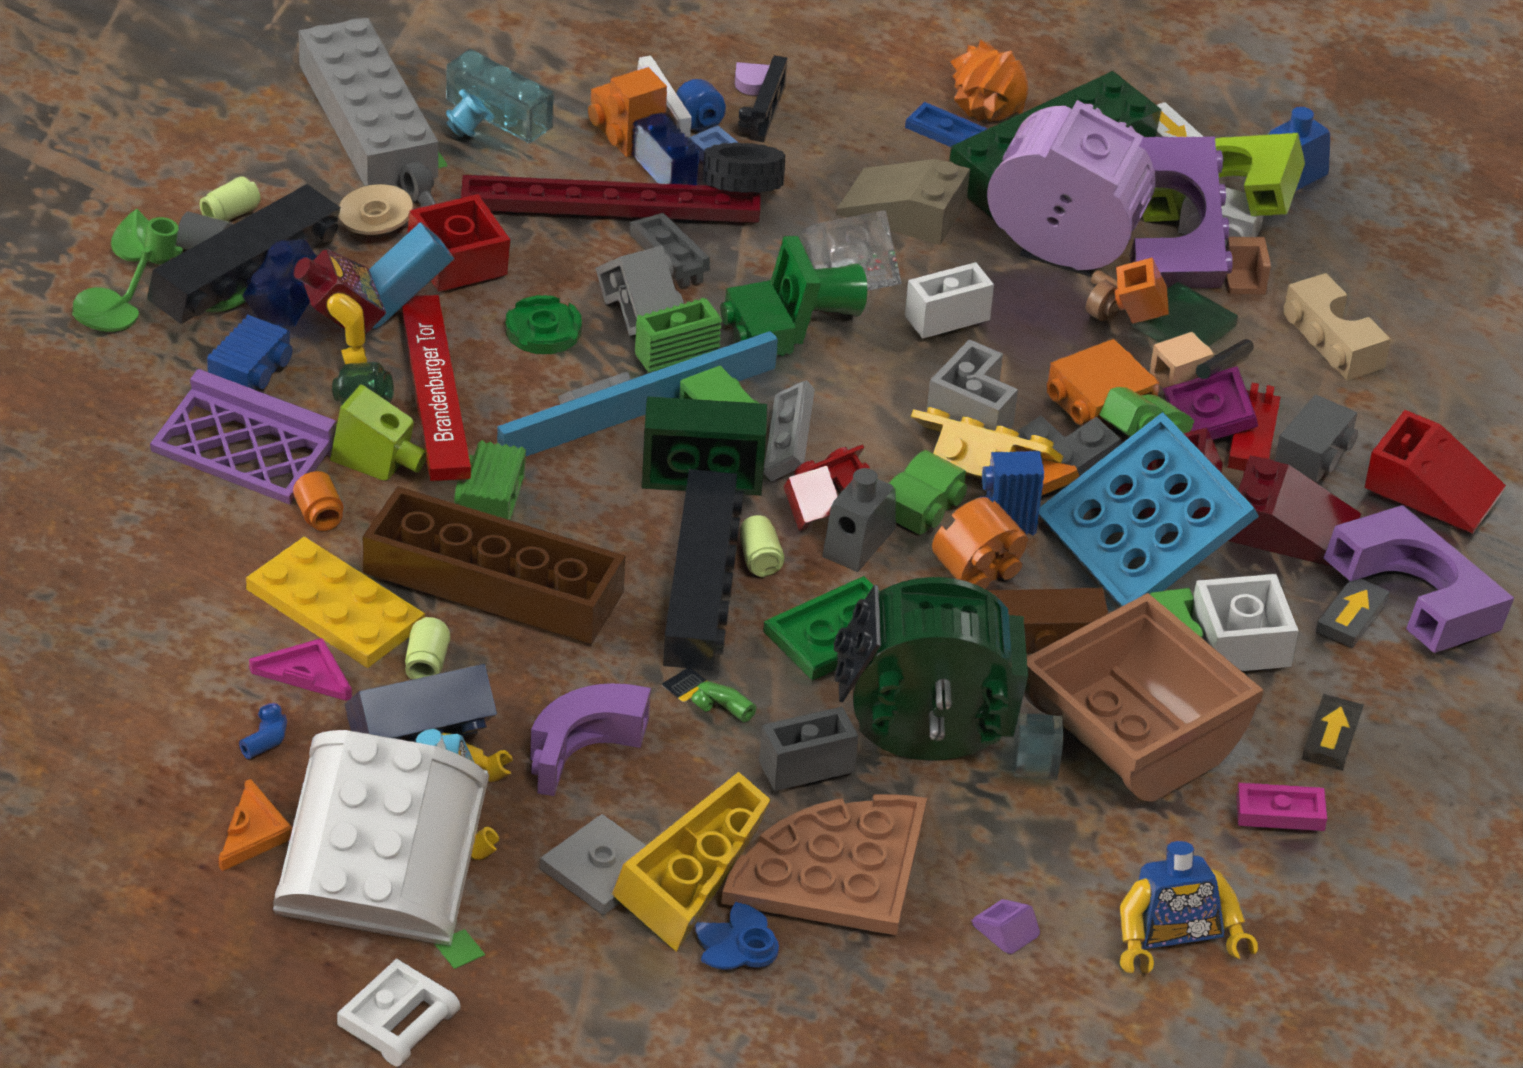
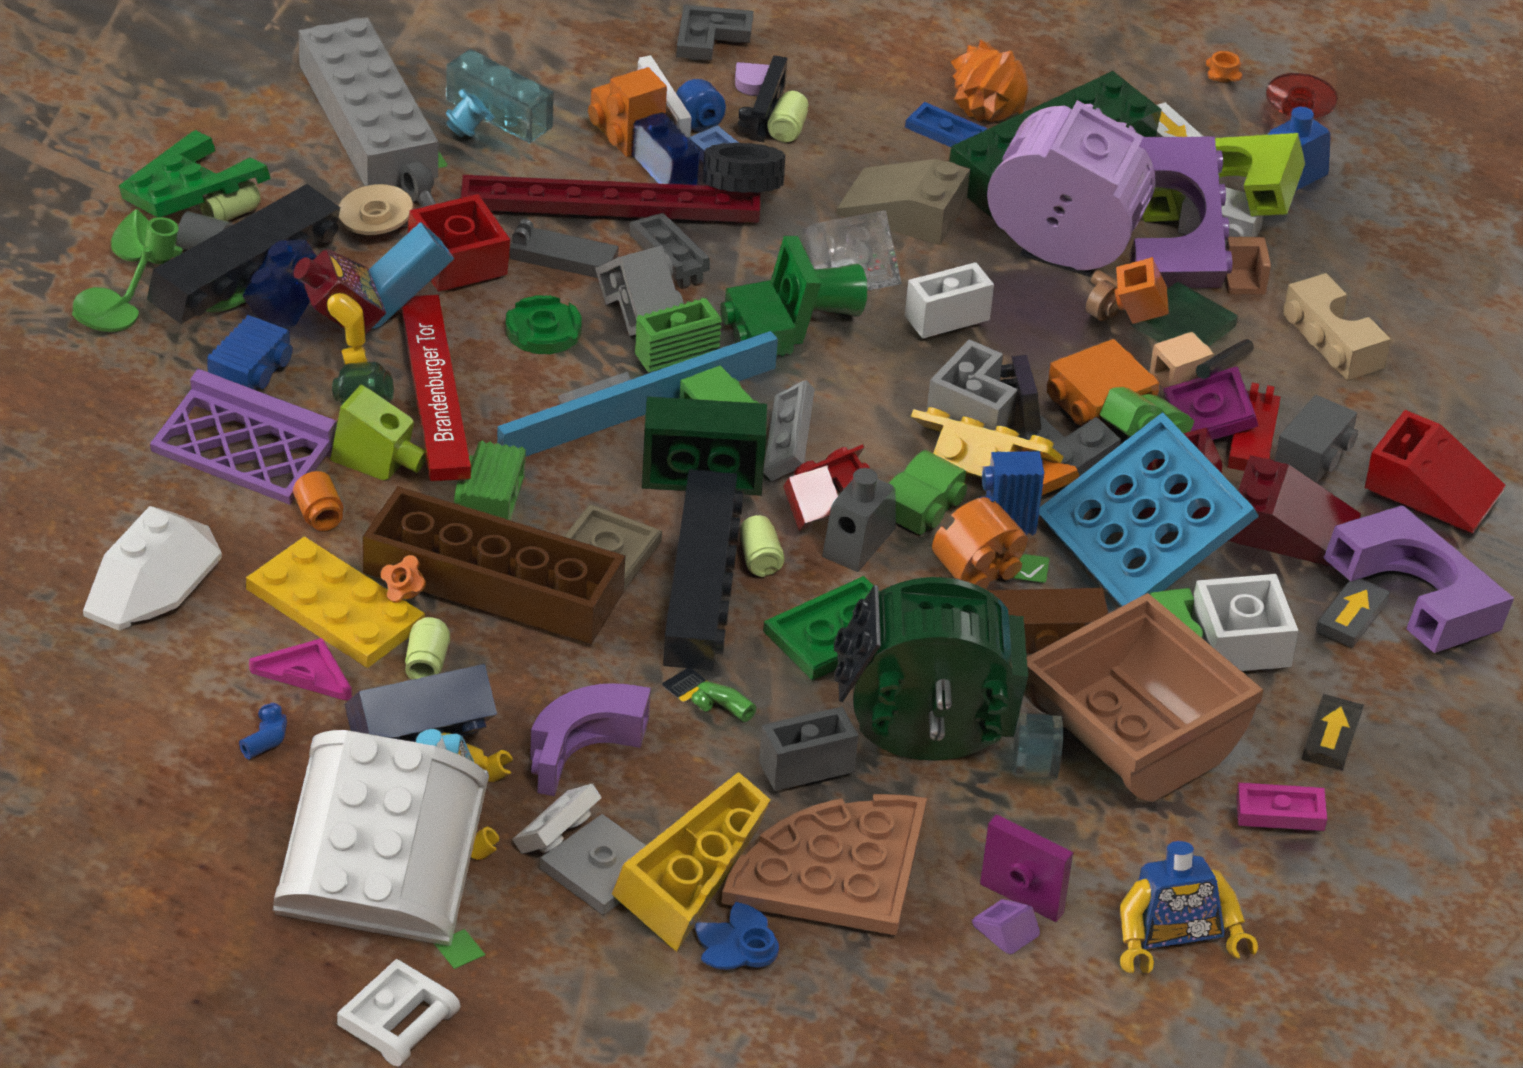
(151, 569): none -> white wedge
(177, 182): none -> green wing
(253, 828): orange tile -> none
(410, 586): none -> orange plate
(559, 250): none -> dark grey hinge
(564, 813): none -> white plate
(618, 535): none -> dark tan plate
(704, 25): none -> dark grey plate
(788, 117): none -> yellowish green piece
(1026, 867): none -> magenta plate
(1027, 392): none -> black hinge
(1033, 568): none -> bright green sticker
(1224, 67): none -> orange plate
(1301, 90): none -> clear red dish

